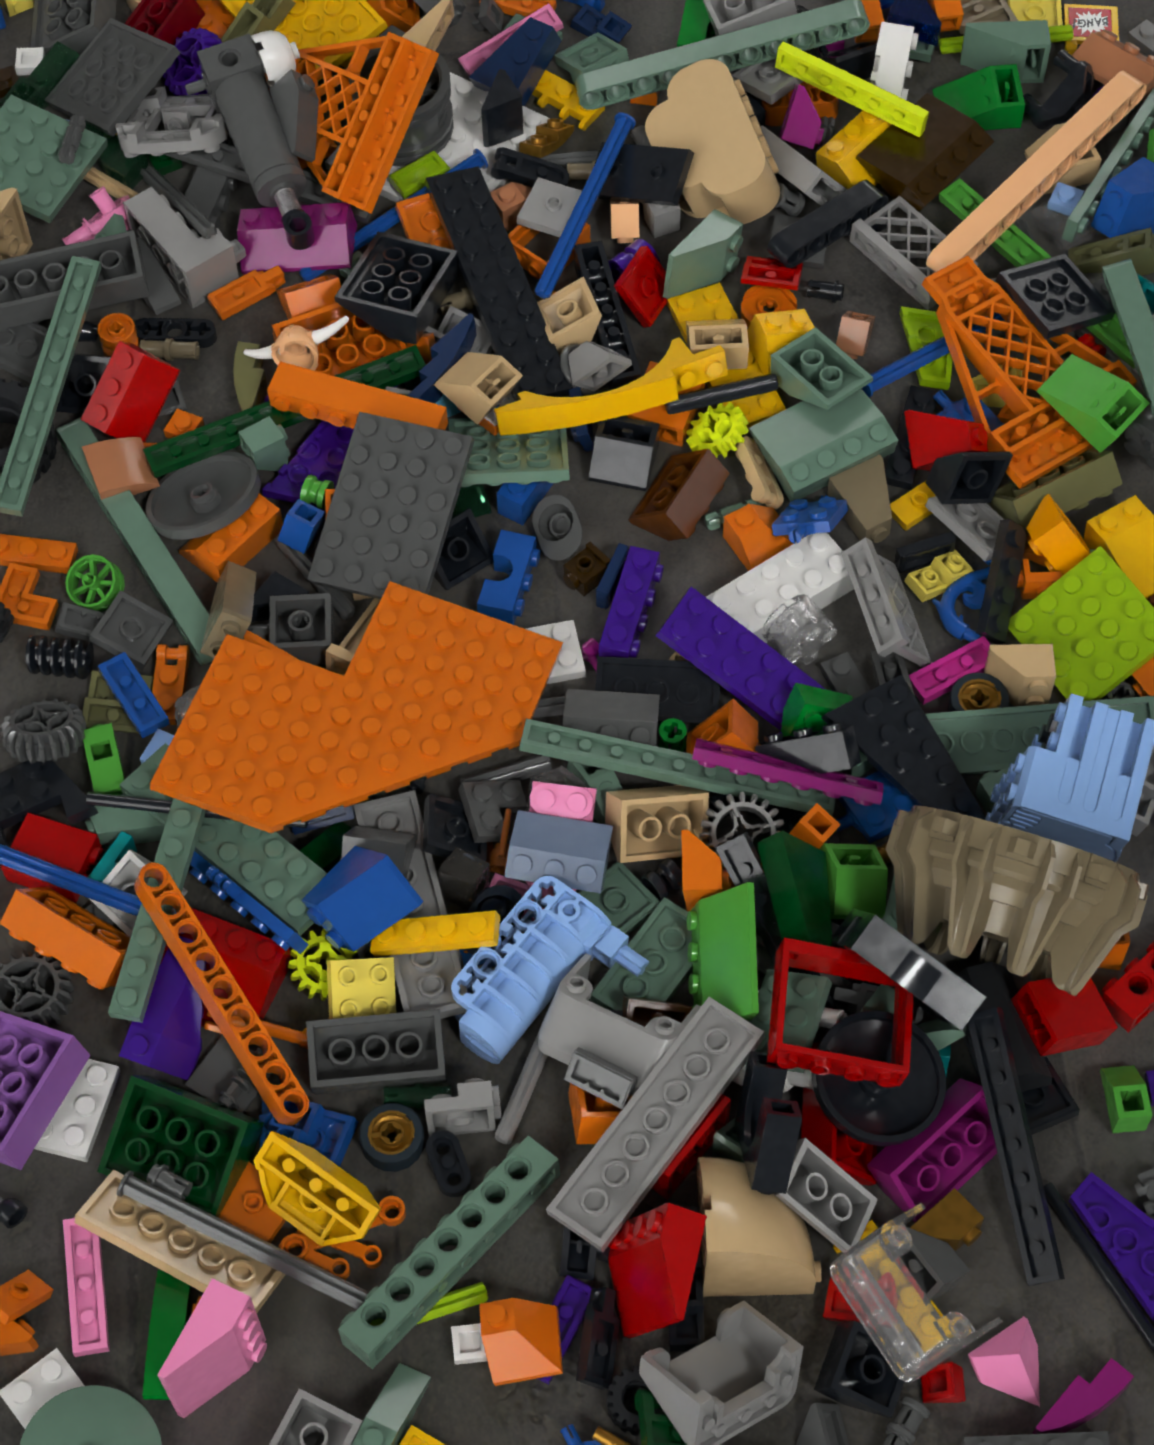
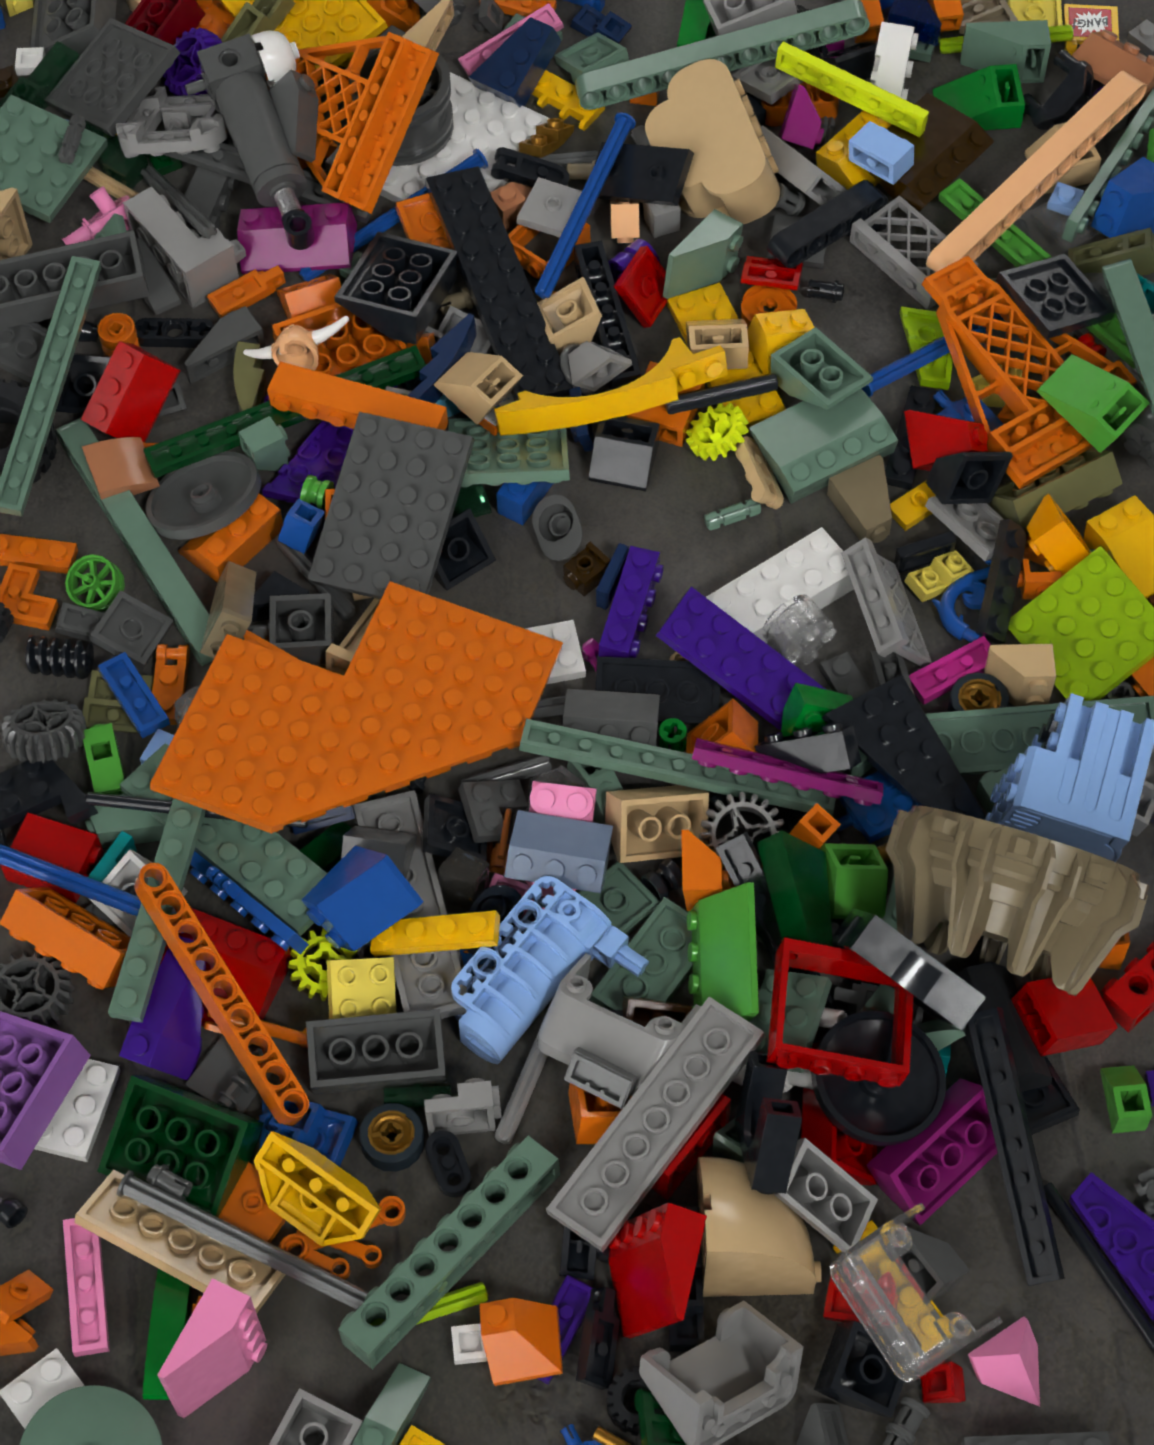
(171, 349): dark tan pin -> none
(181, 423): orange plate -> none
(220, 344): none -> dark grey slope
(413, 176): lime tile -> none
(502, 111): black slope -> none
(515, 556): blue arch -> none
(680, 495): reddish brown slope -> none
(751, 534): orange slope -> none
(808, 518): blue plate -> none
(855, 333): nougat slope -> none
(881, 152): none -> light blue brick
(952, 1221): pearl gold slope -> none
(1085, 1400): magenta slope -> none

